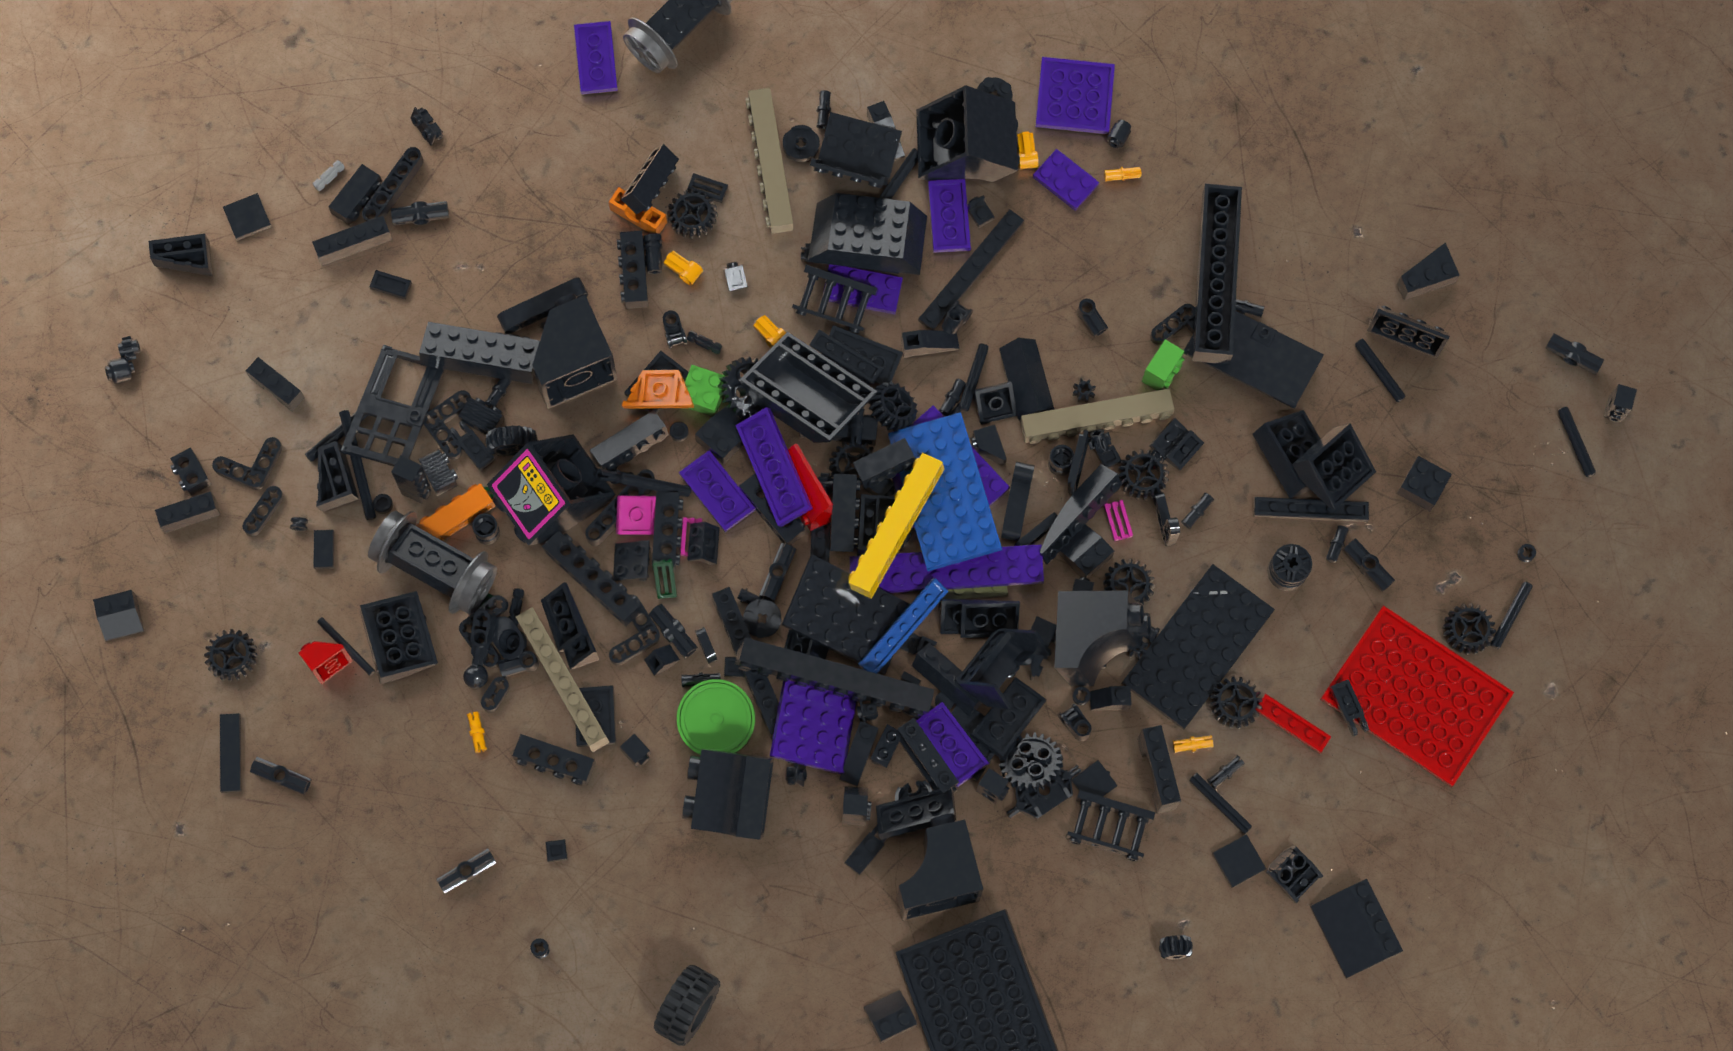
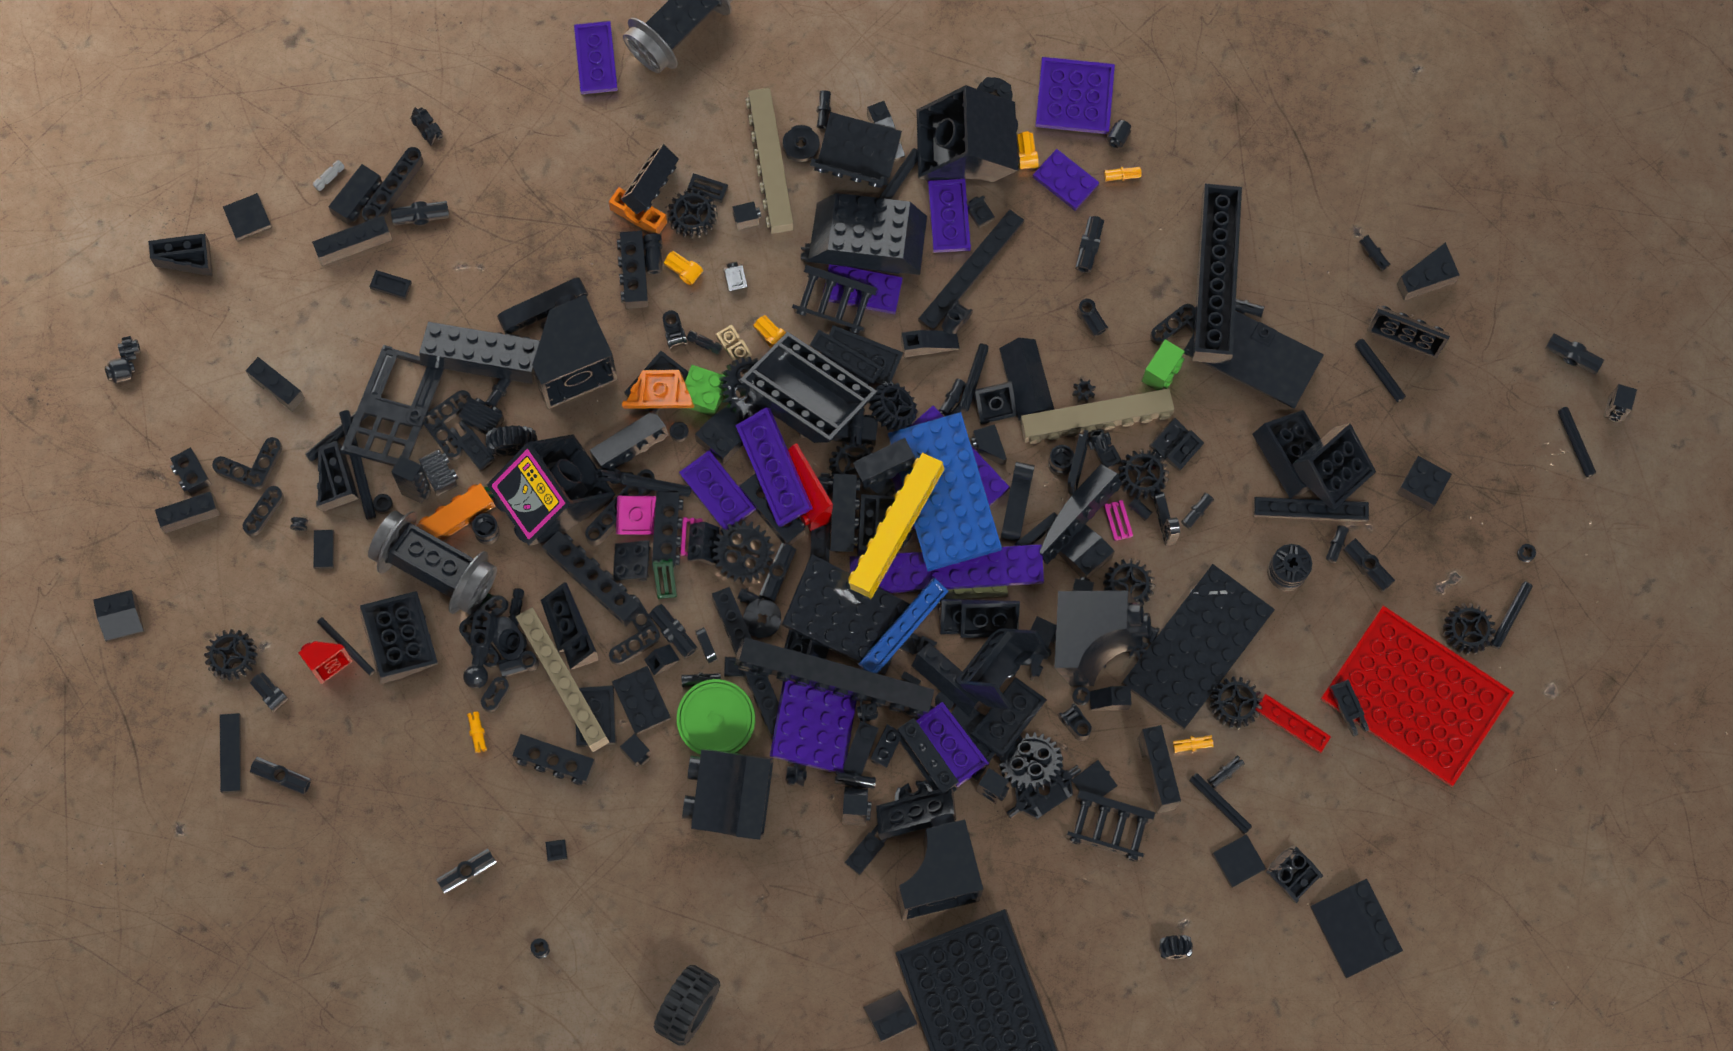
(271, 695): none -> black piece
(641, 700): none -> black plate
(732, 343): none -> tan slope
(738, 568): none -> black gear
(746, 215): none -> black brick
(855, 780): none -> black pin
(1089, 244): none -> black piece
(1140, 509): none -> black pin
(1374, 253): none -> black pin

